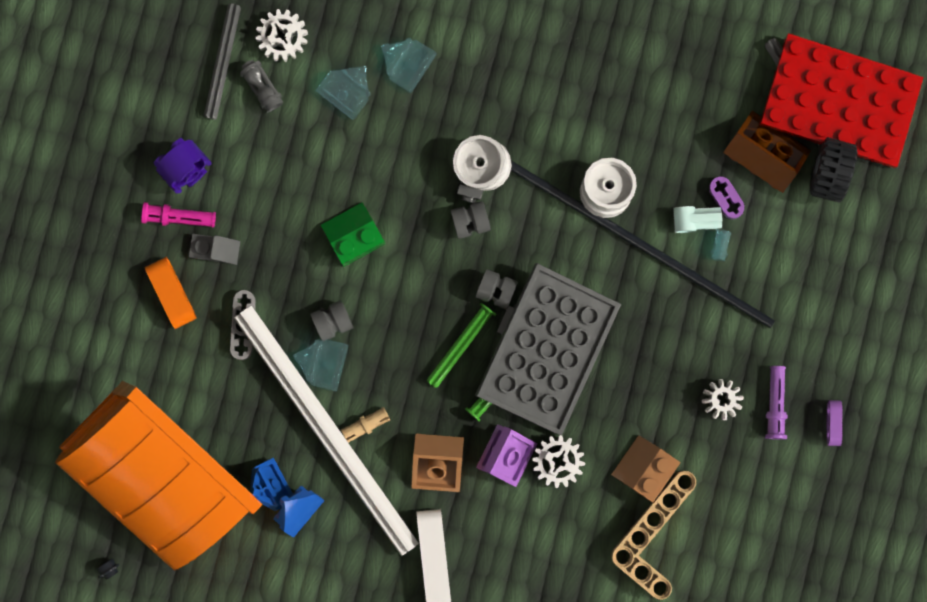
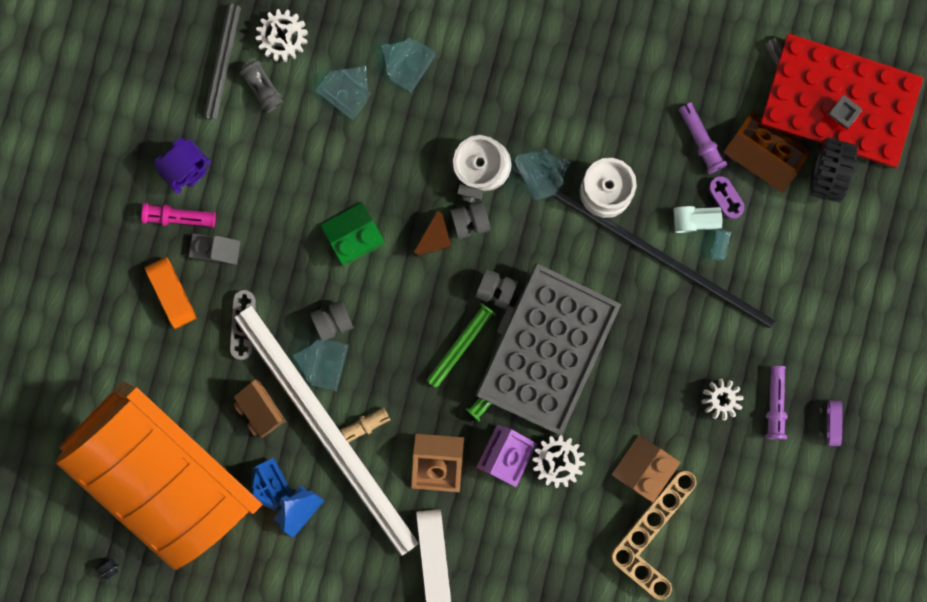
(259, 409): none -> medium nougat slope
(435, 237): none -> reddish brown slope
(541, 172): none -> clear light blue slope
(707, 148): none -> medium lavender pin
(845, 112): none -> dark grey plate

